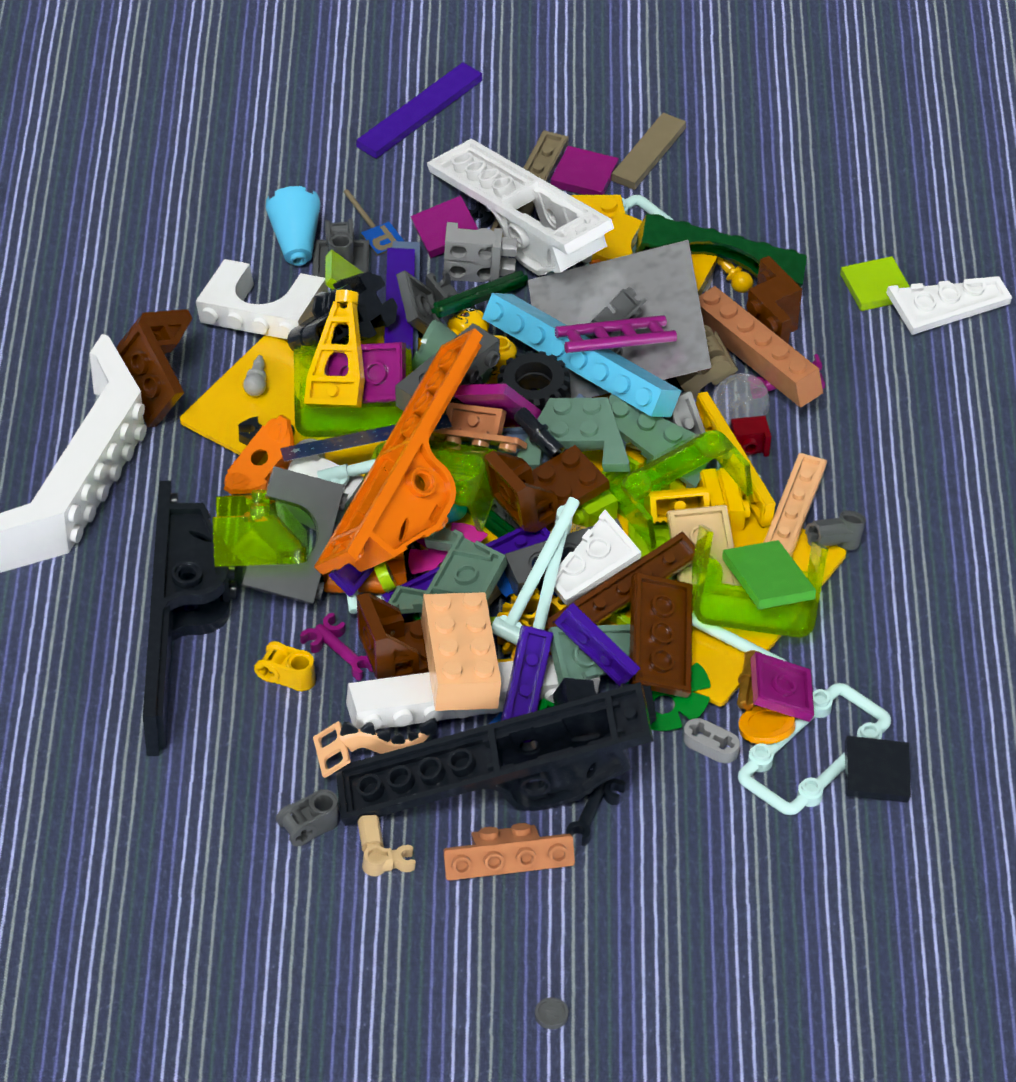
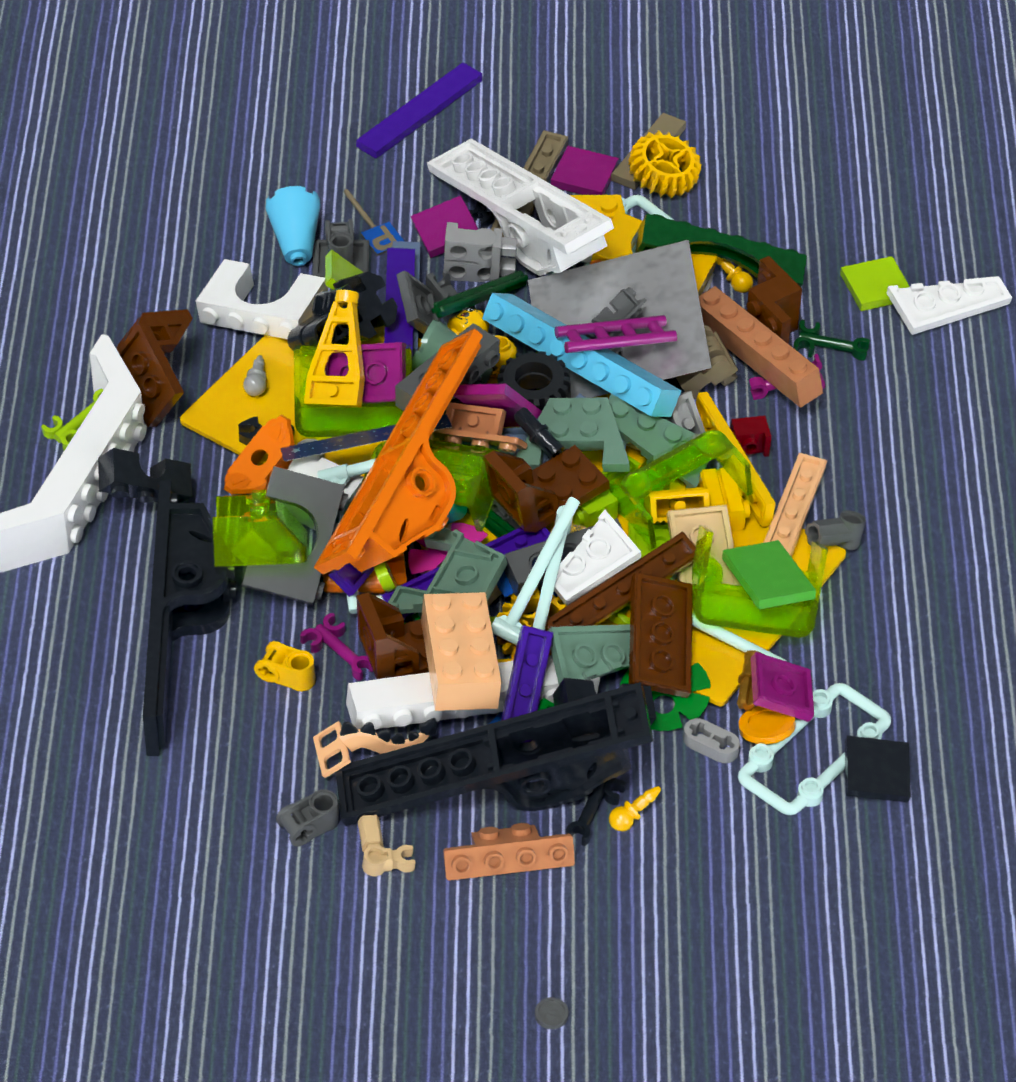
(65, 433): none -> lime bar
(123, 476): none -> black arch
(597, 645): dark purple tile -> none
(623, 817): none -> yellow bar
(666, 158): none -> yellow gear
(741, 397): clear tile -> none
(810, 338): none -> dark green bar

